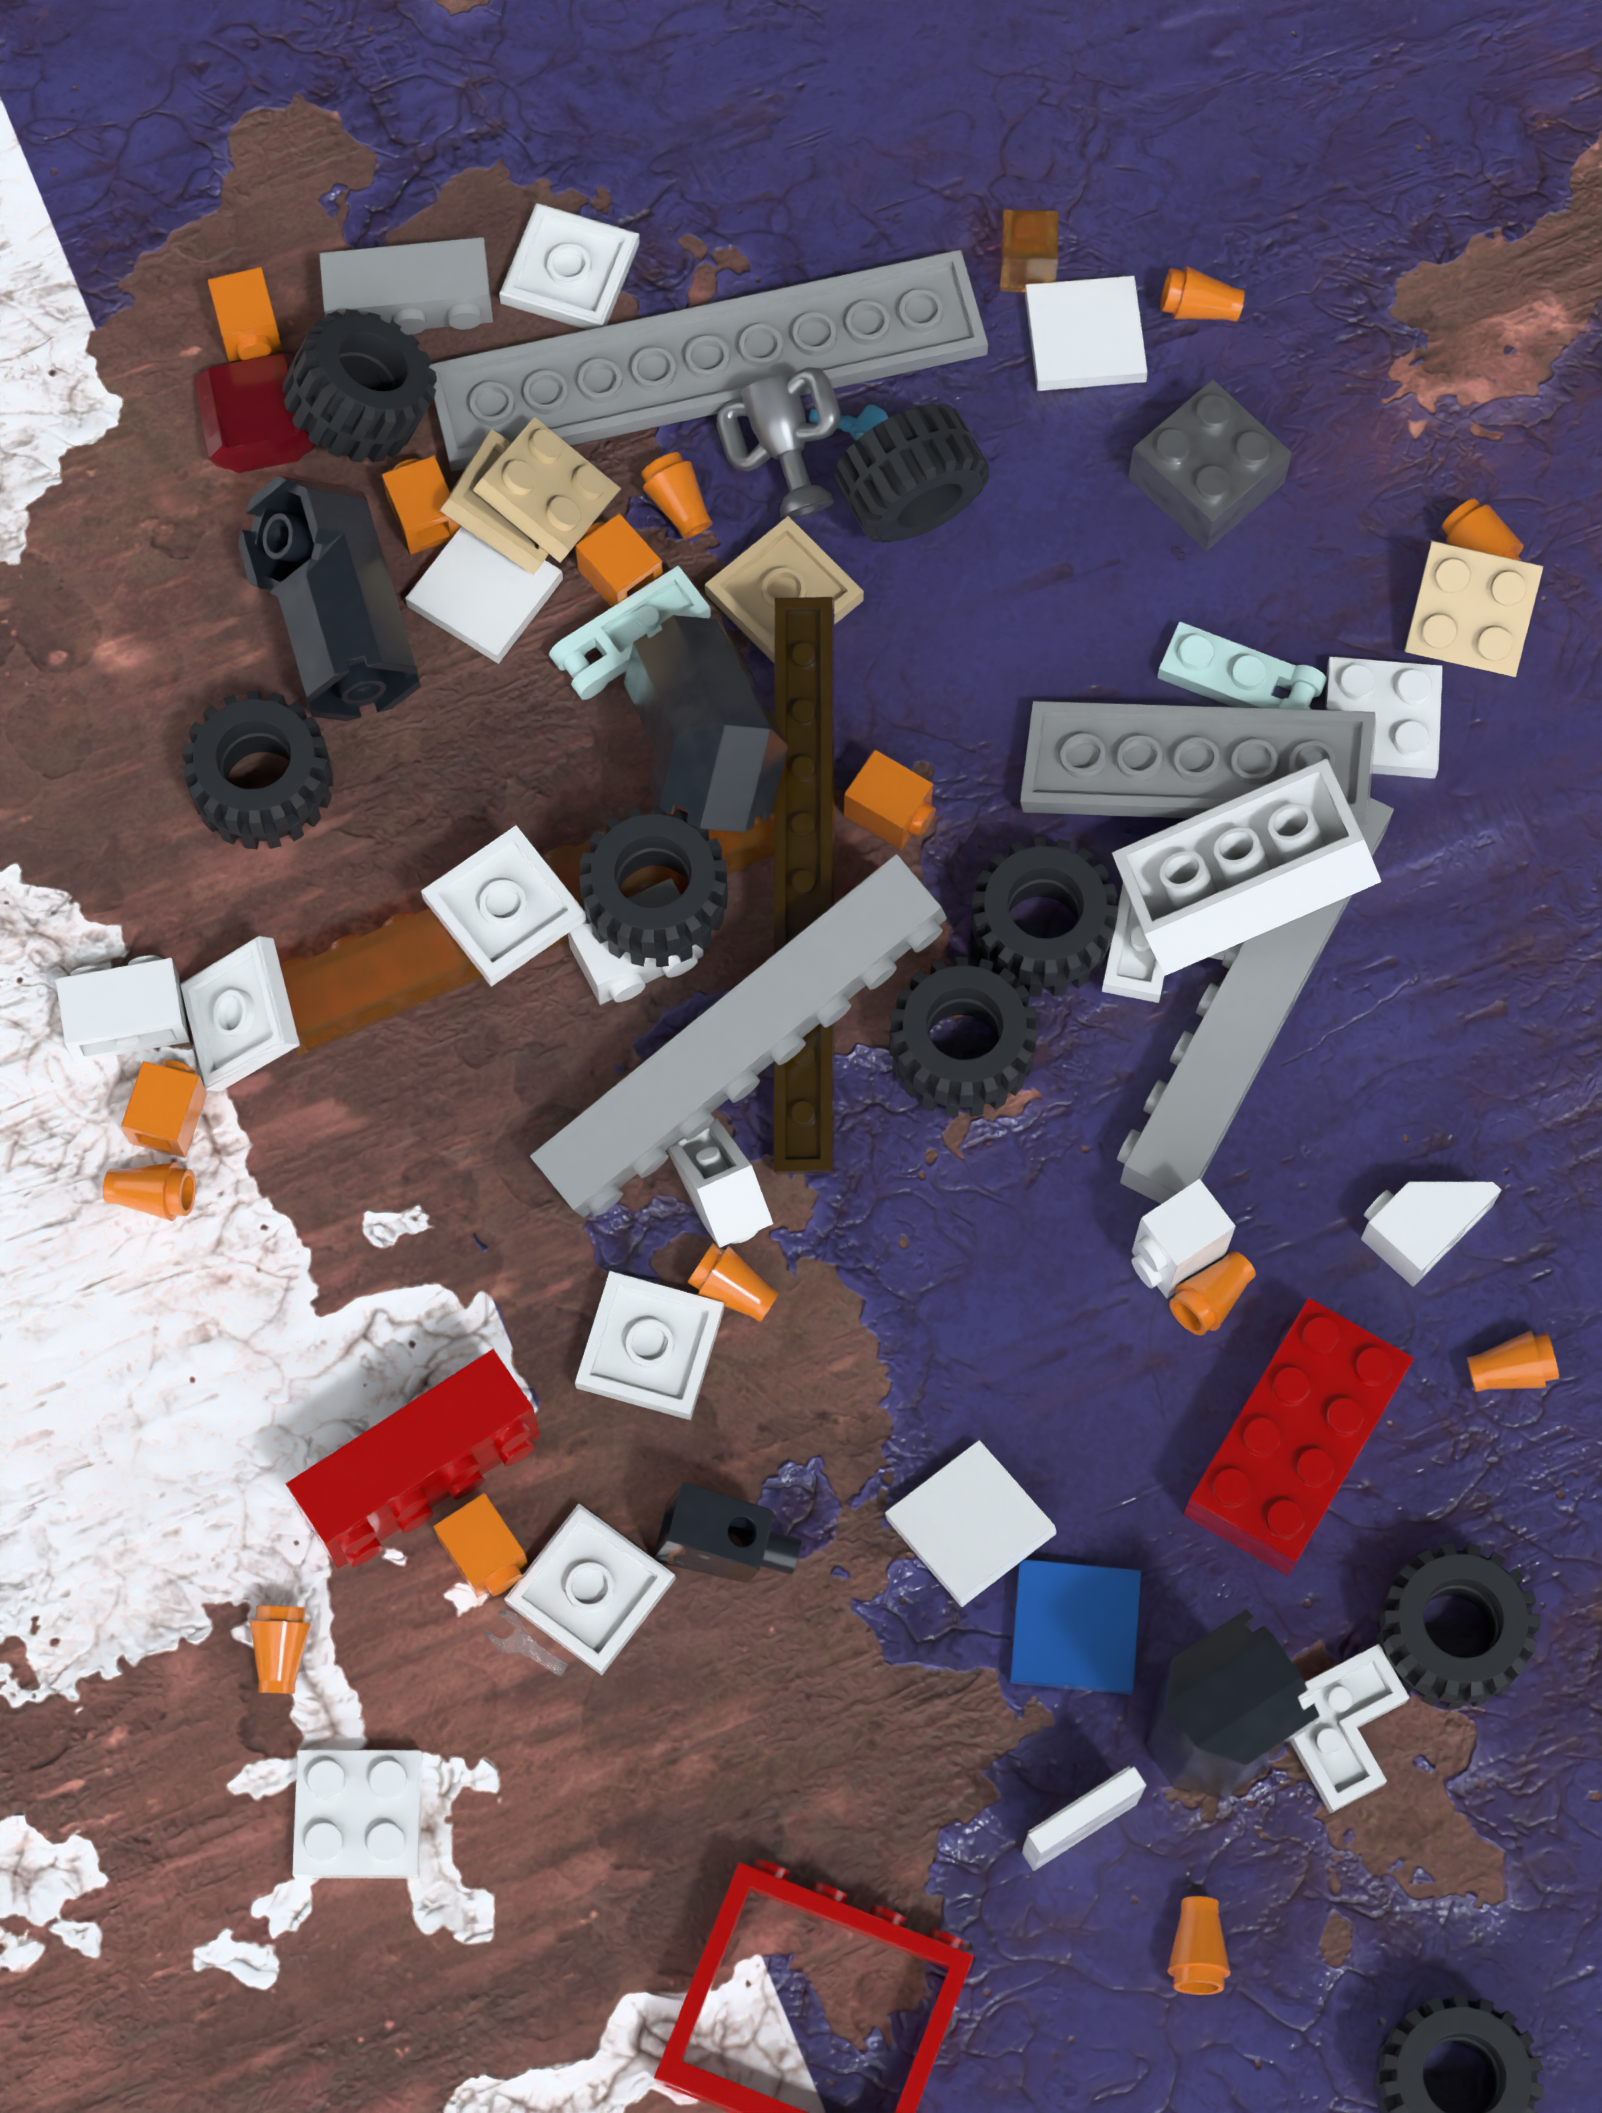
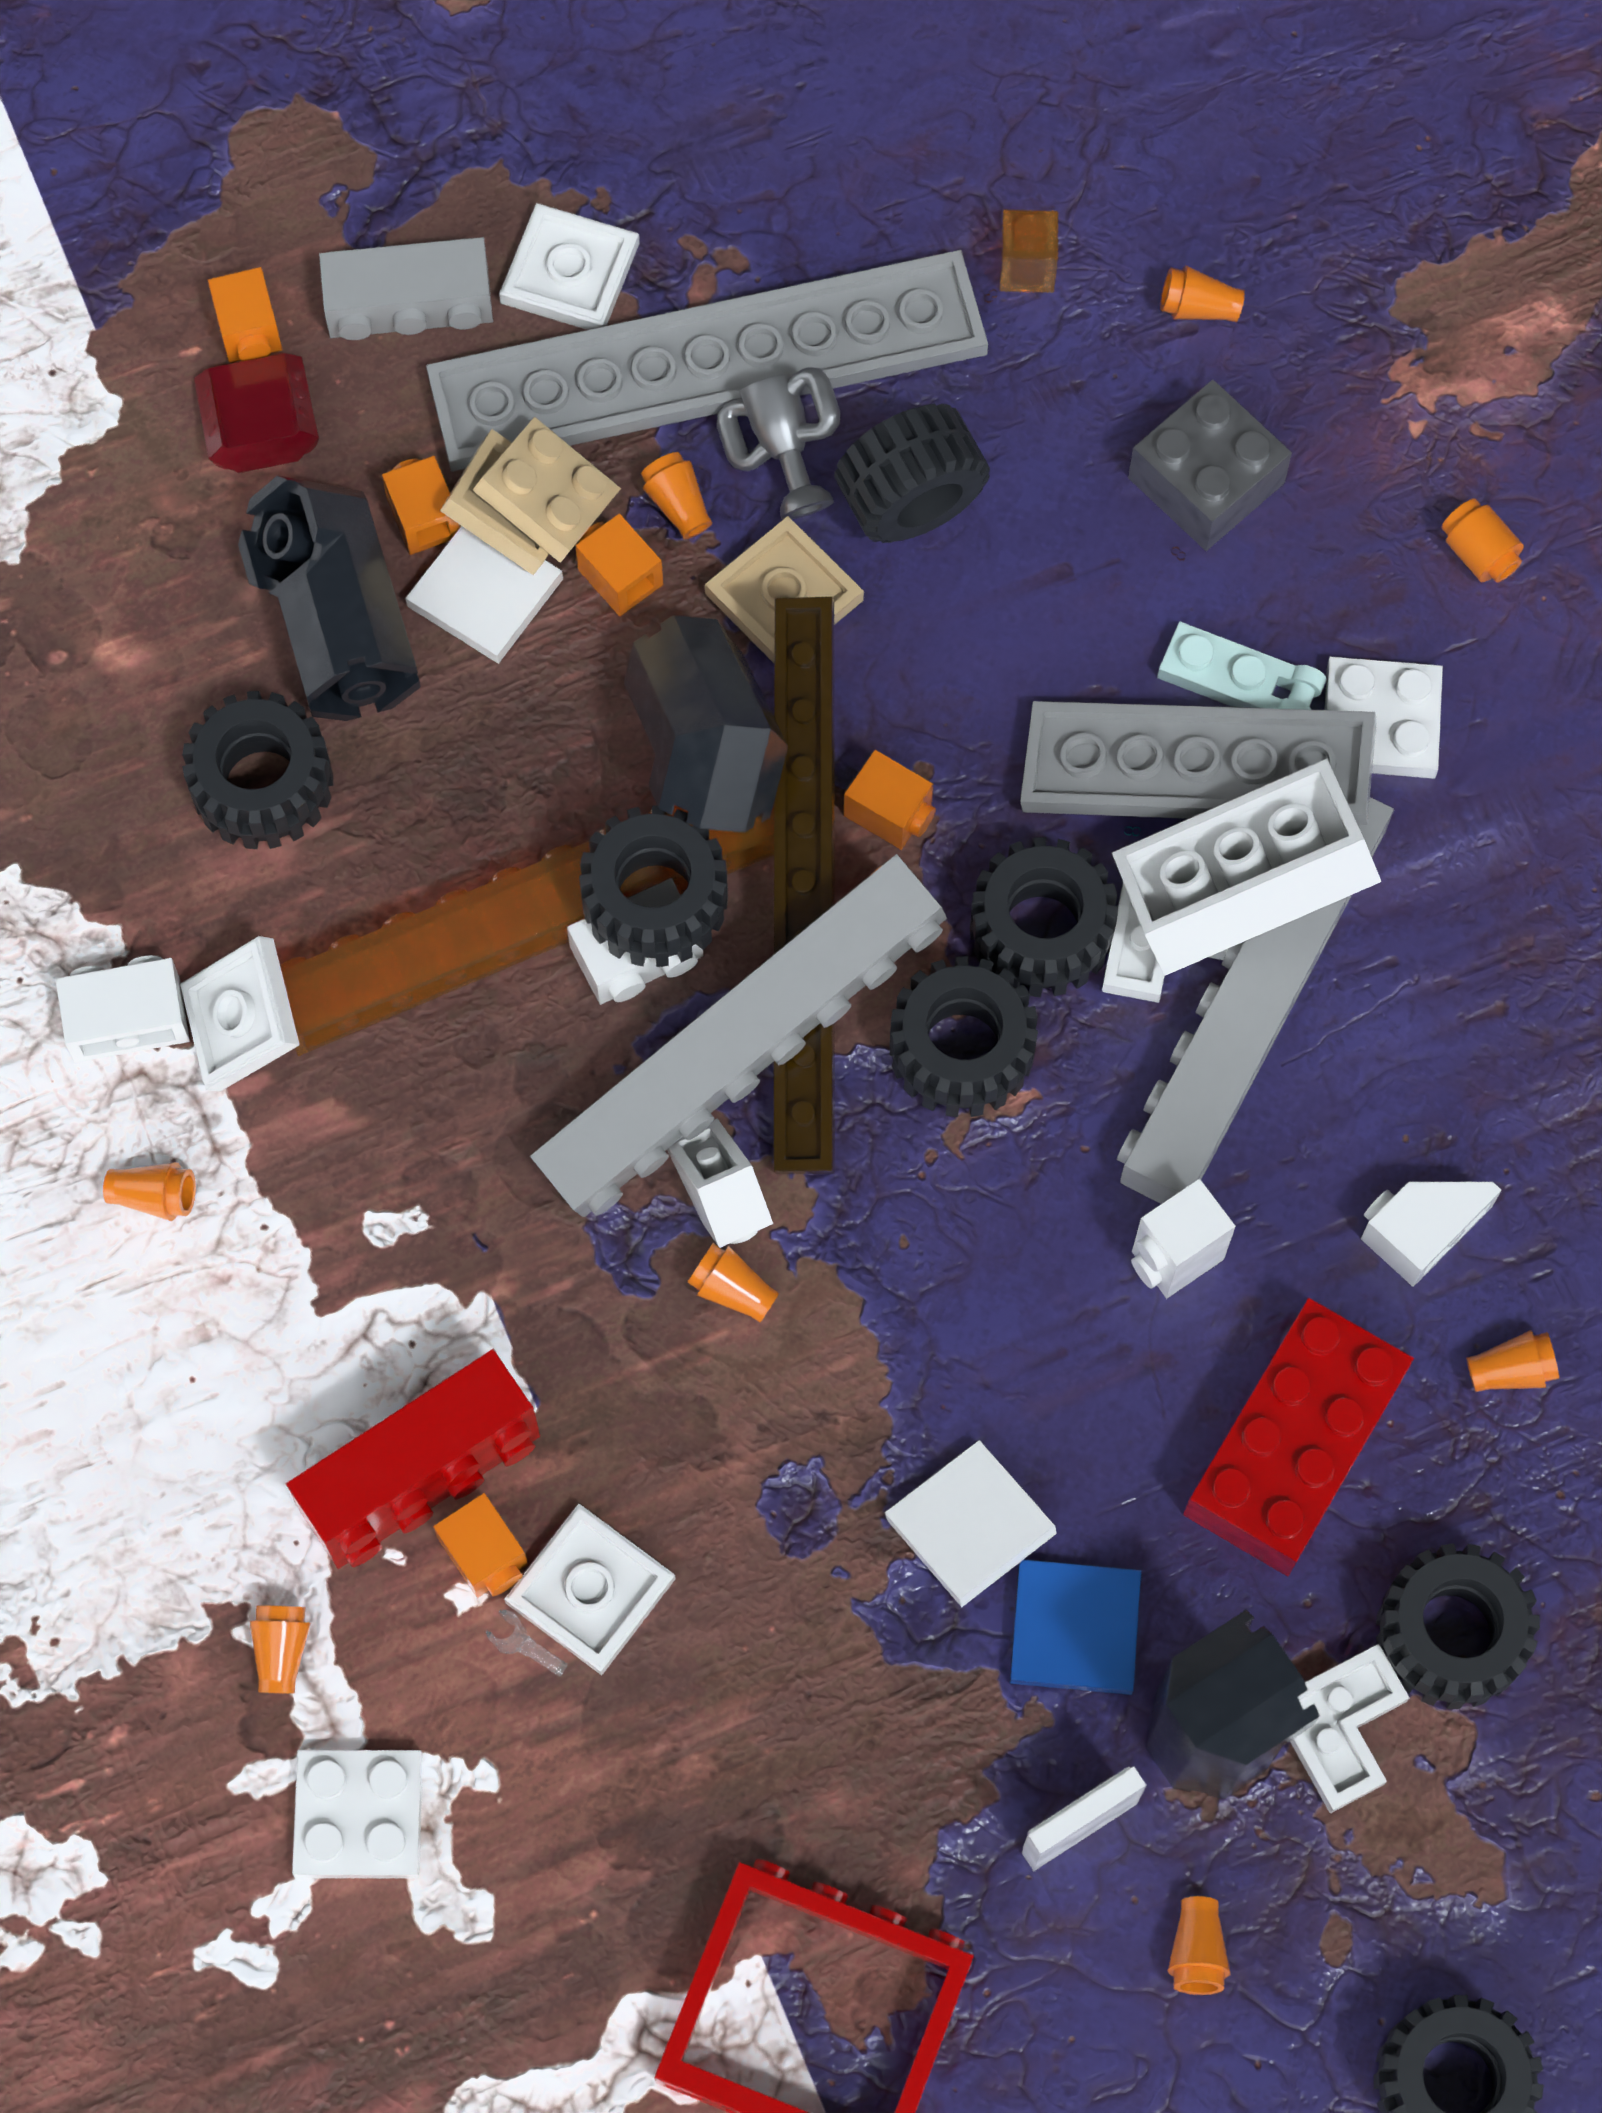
(164, 1107): orange brick -> none
(359, 386): black tyre -> none
(503, 905): white plate -> none
(621, 626): light aqua plate -> none
(649, 1345): white plate -> none
(697, 1536): black torso -> none
(857, 427): dark azure hand -> none
(1085, 333): white tile -> none
(1209, 1296): orange cone -> none
(1473, 608): tan plate -> none

